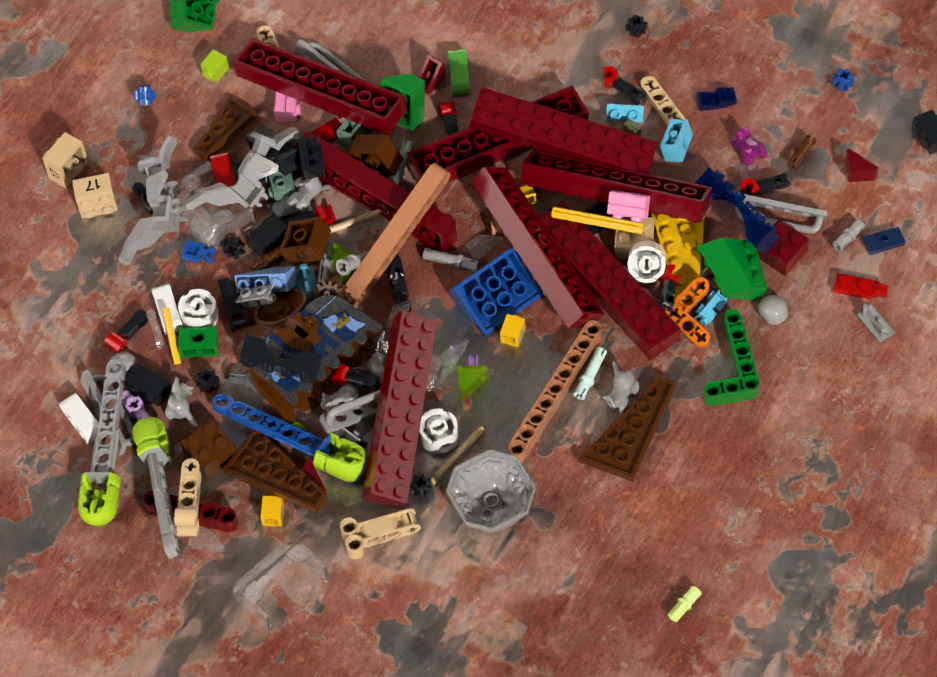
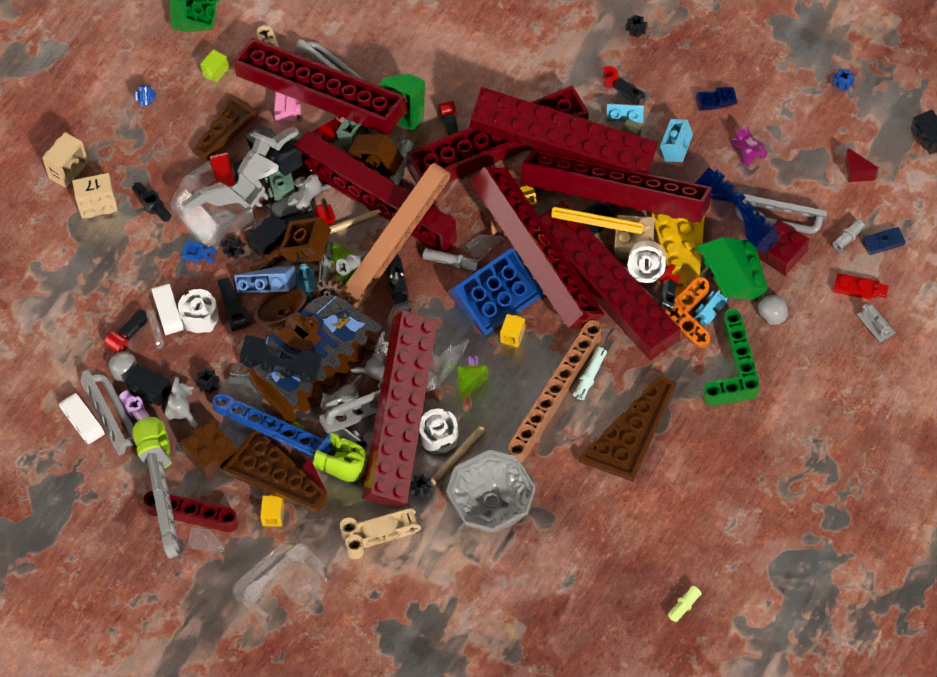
(89, 504): piece -> none
(160, 197): light grey piece -> none
(171, 336): yellow bar -> none
(187, 516): tan piece -> none
(207, 347): green brick -> none
(251, 296): light grey hinge -> none
(311, 157): black hinge -> none
(345, 374): black piece -> none
(432, 73): dark red slope -> none
(459, 72): bright green beam -> none
(623, 386): light grey animal -> none
(628, 205): bright pink brick -> none
(666, 102): tan beam -> none
(765, 184): black piece -> none
(801, 152): reddish brown pin -> none

